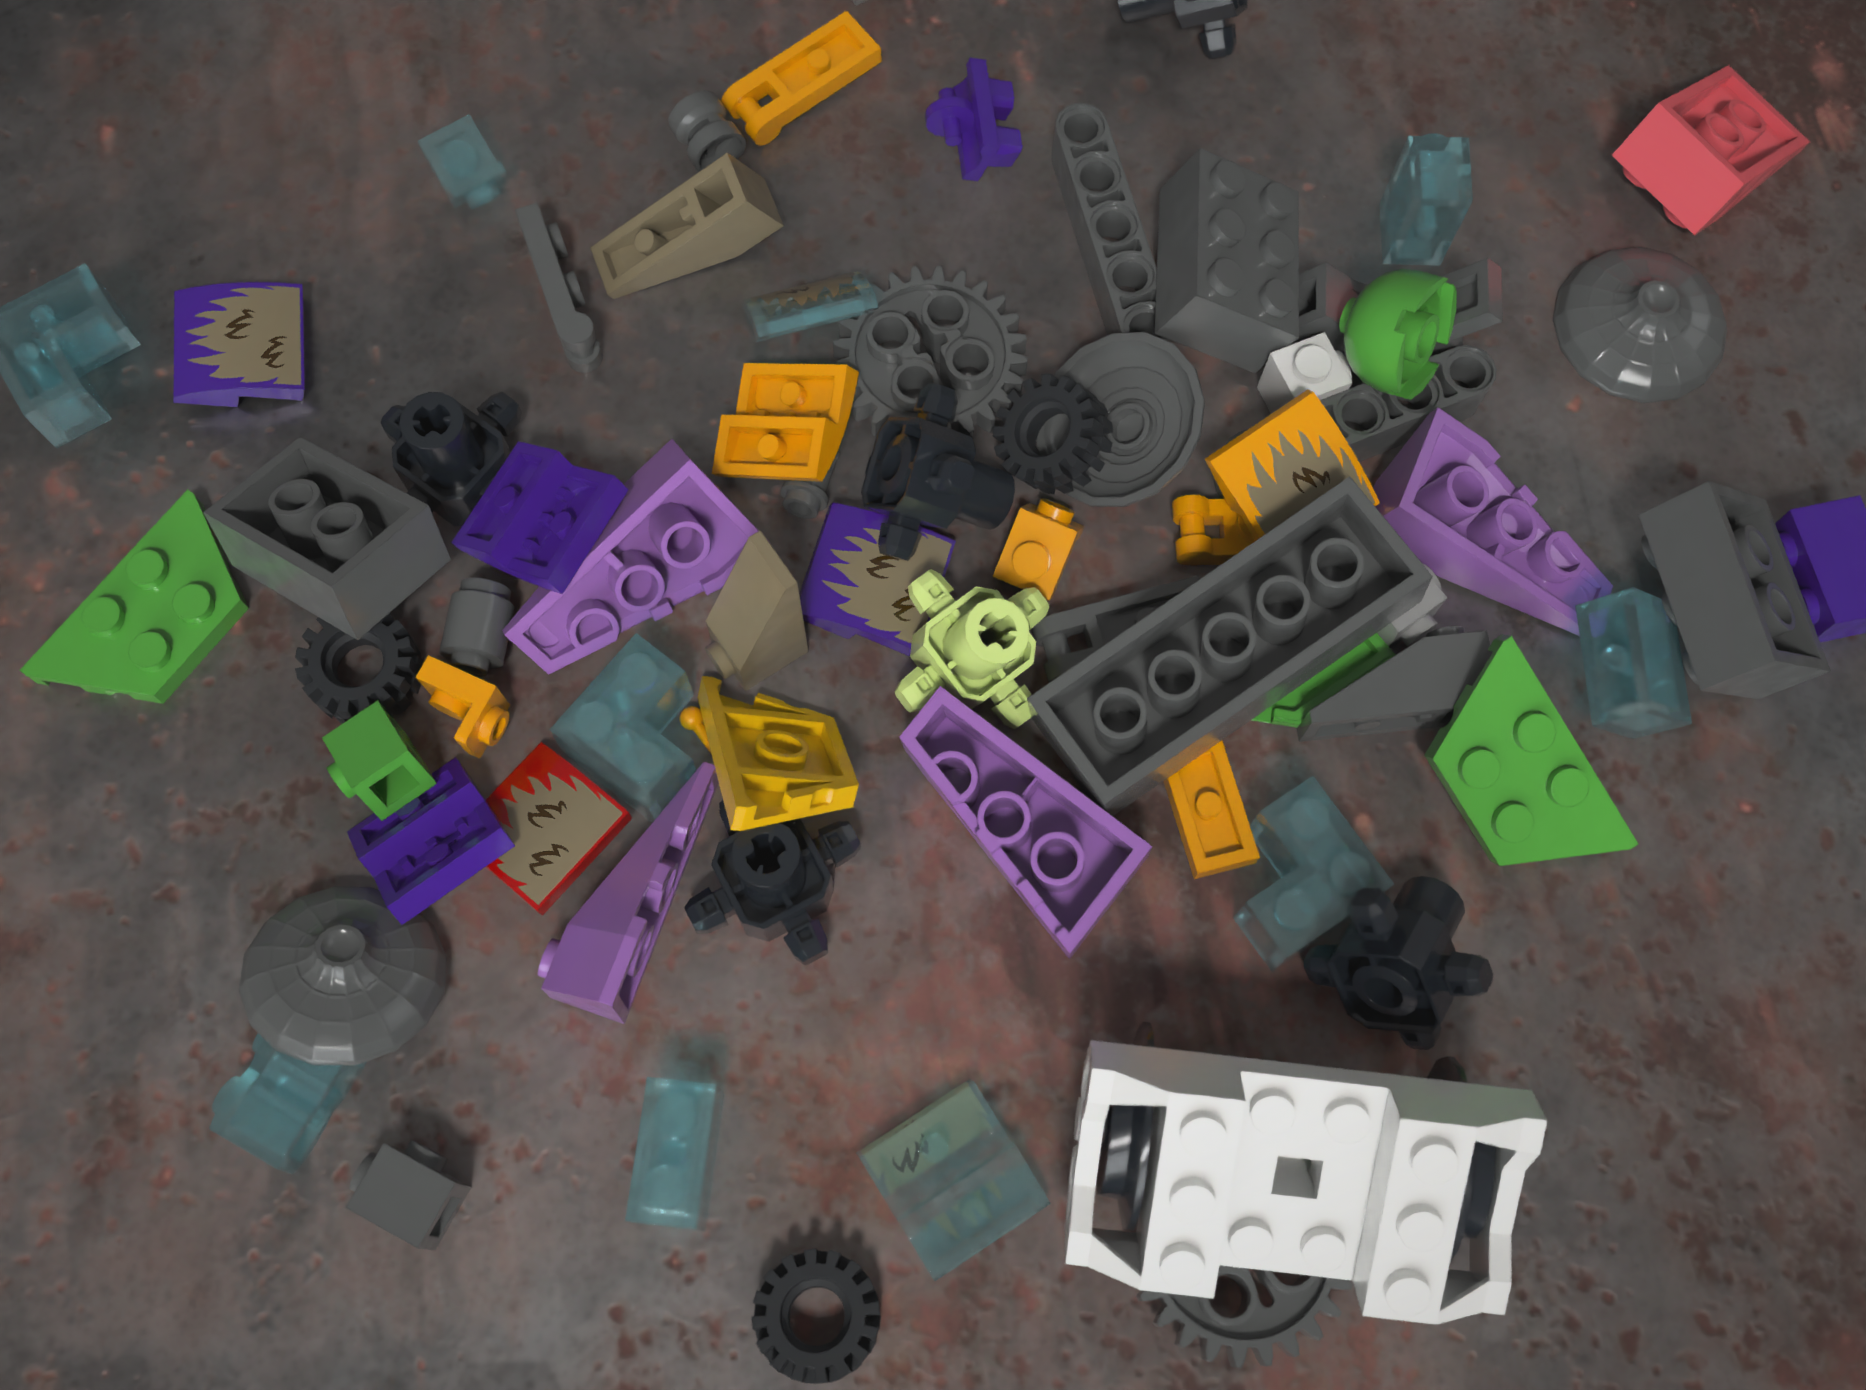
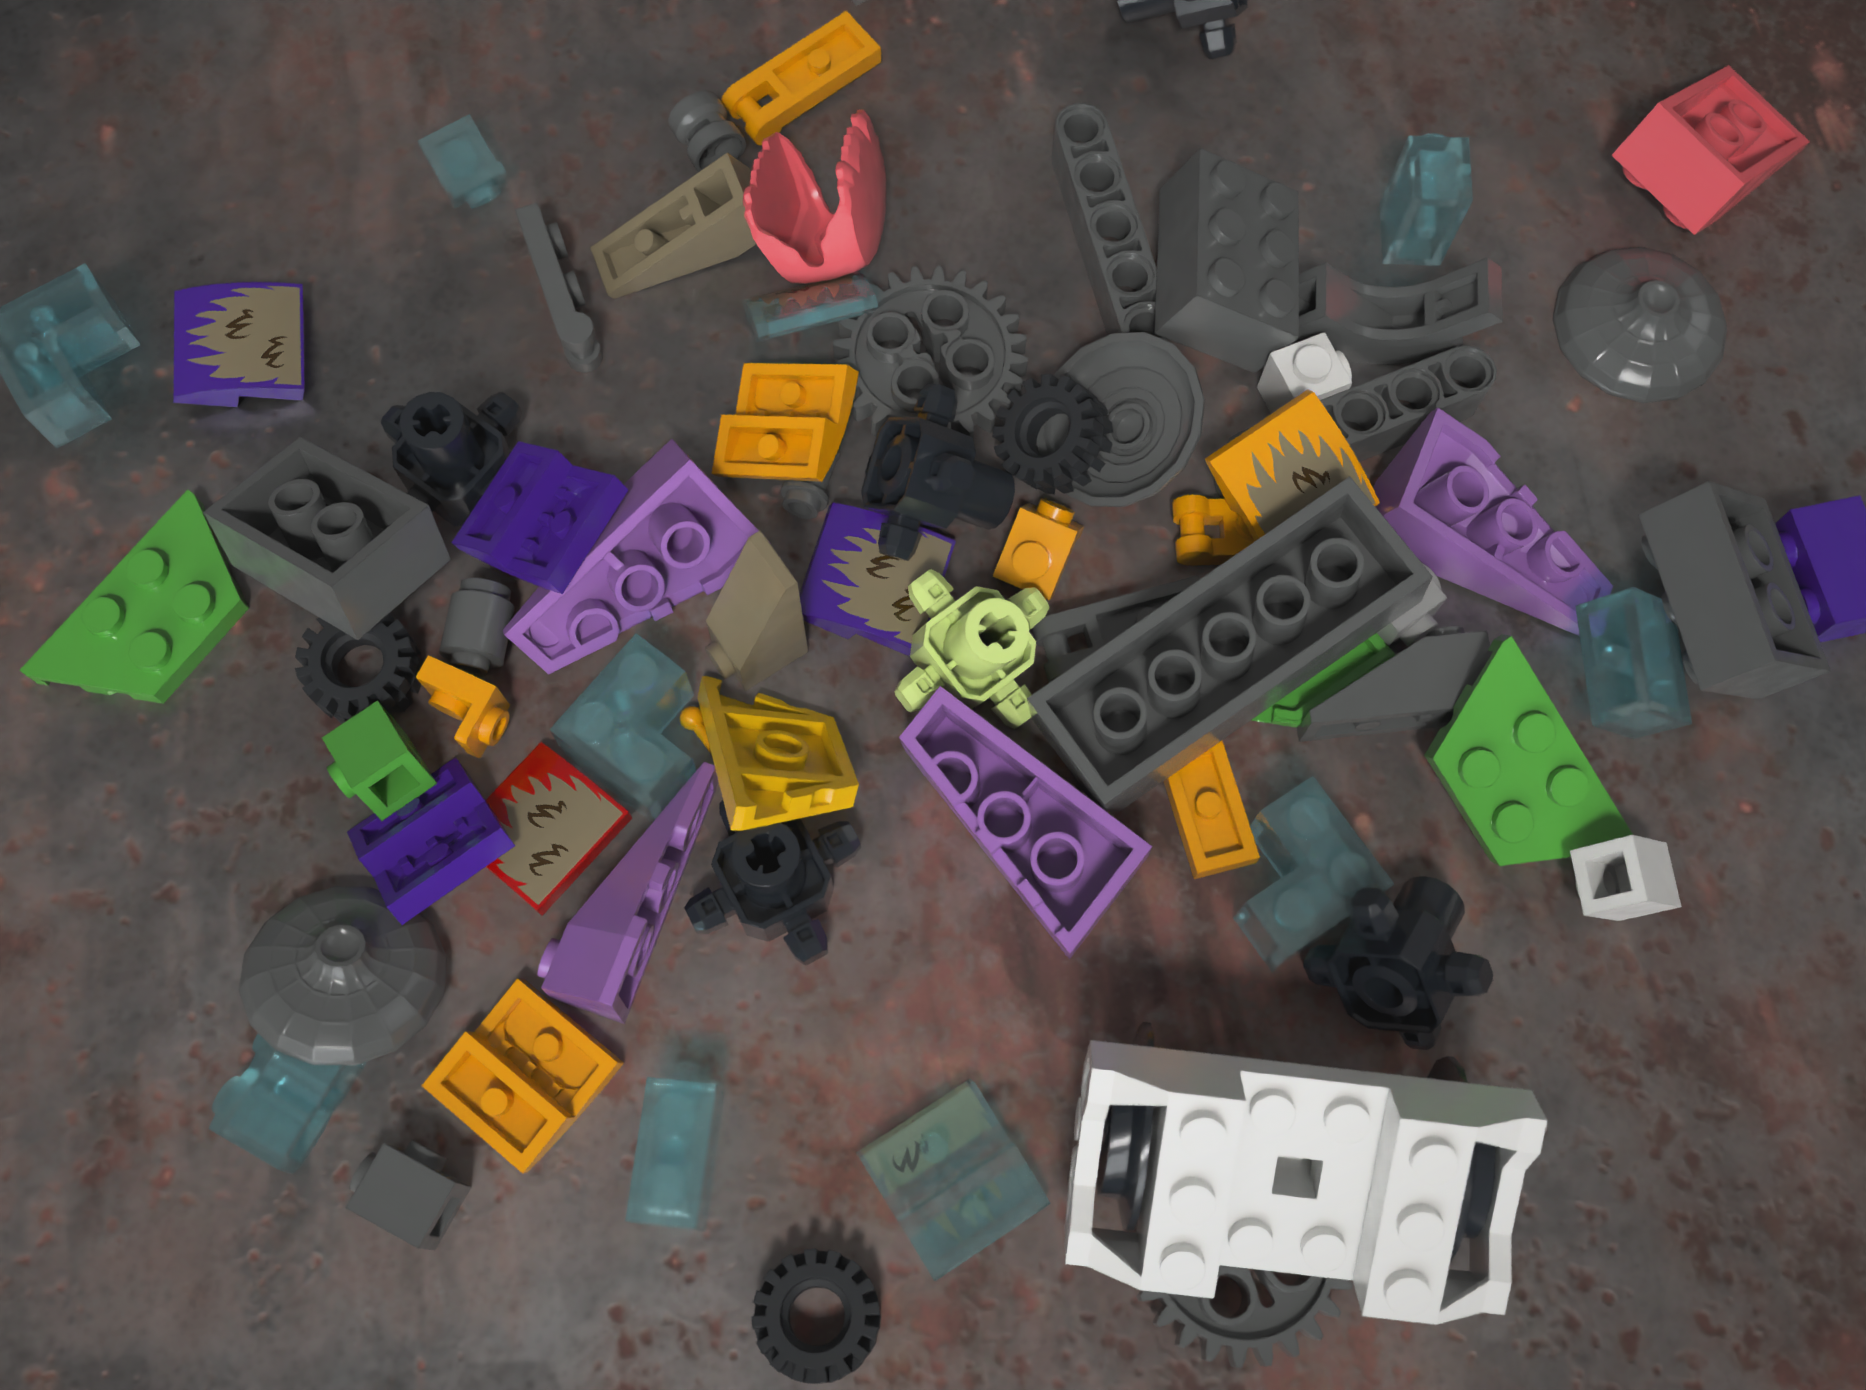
(523, 1075): none -> light orange slope
(794, 220): none -> coral animal
(968, 121): dark purple hips -> none
(1395, 330): bright green cylinder -> none
(1625, 878): none -> white brick

